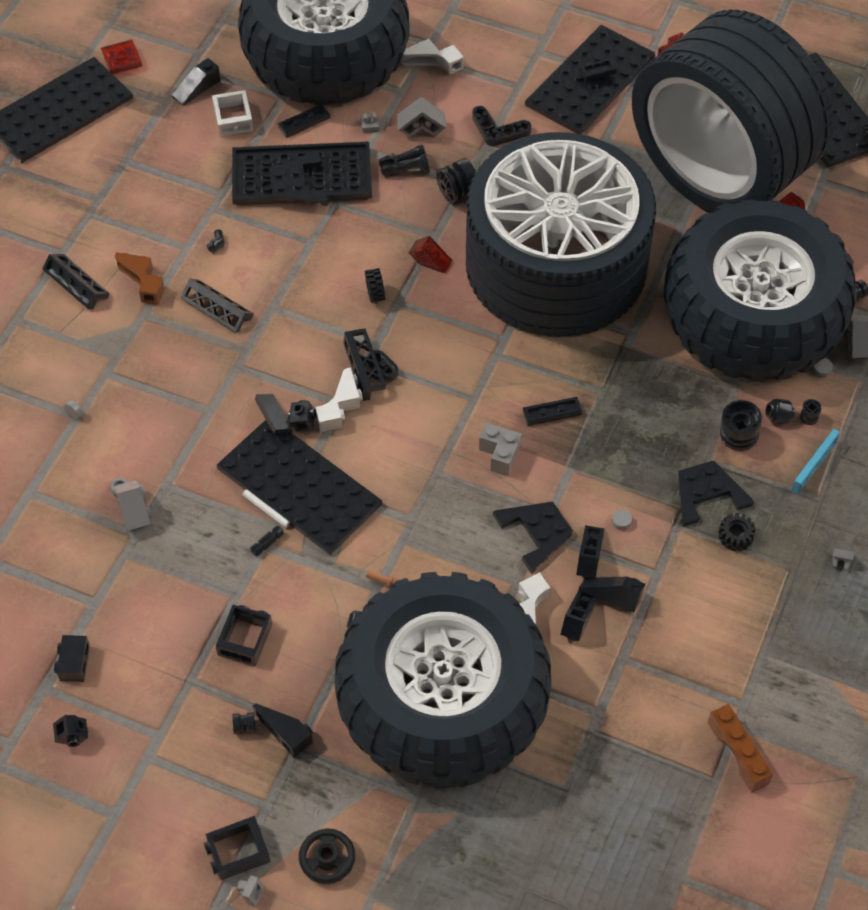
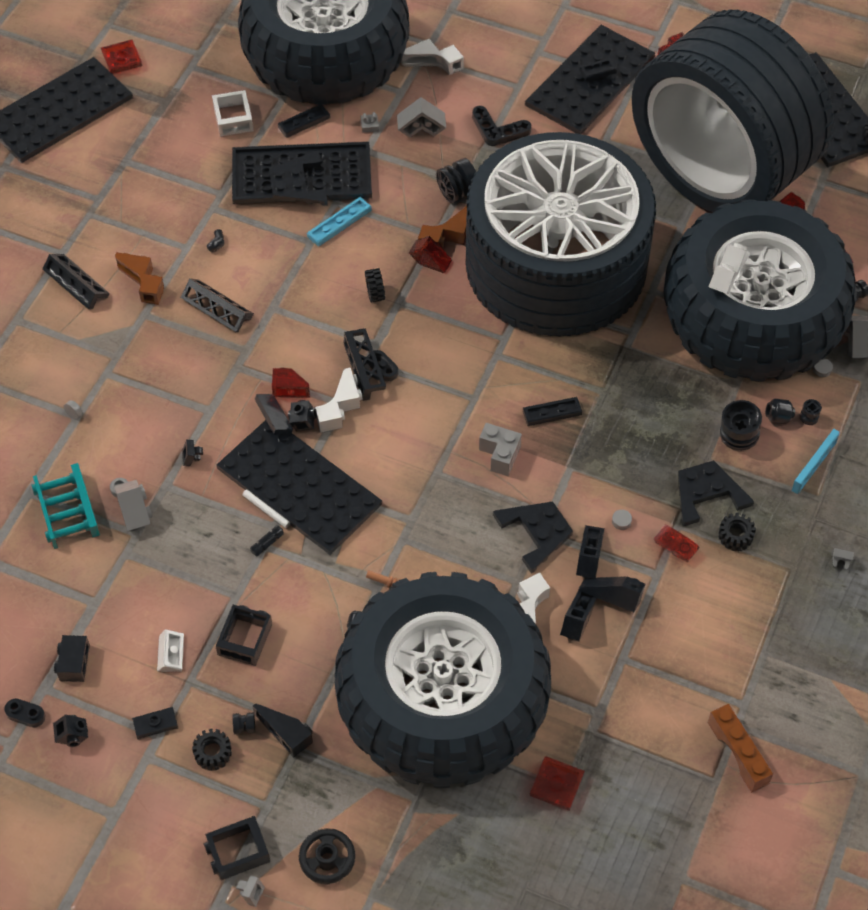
(23, 712): none -> black plate
(83, 509): none -> teal fence
(155, 723): none -> black plate
(170, 651): none -> white slope
(191, 453): none -> black tile
(197, 81): black slope -> none
(215, 760): none -> black tyre
(289, 384): none -> clear red slope
(339, 221): none -> medium azure tile
(391, 164): black piece -> none
(453, 230): none -> dark orange arch
(557, 783): none -> clear red plate
(676, 542): none -> clear red slope
(731, 264): none -> white arch

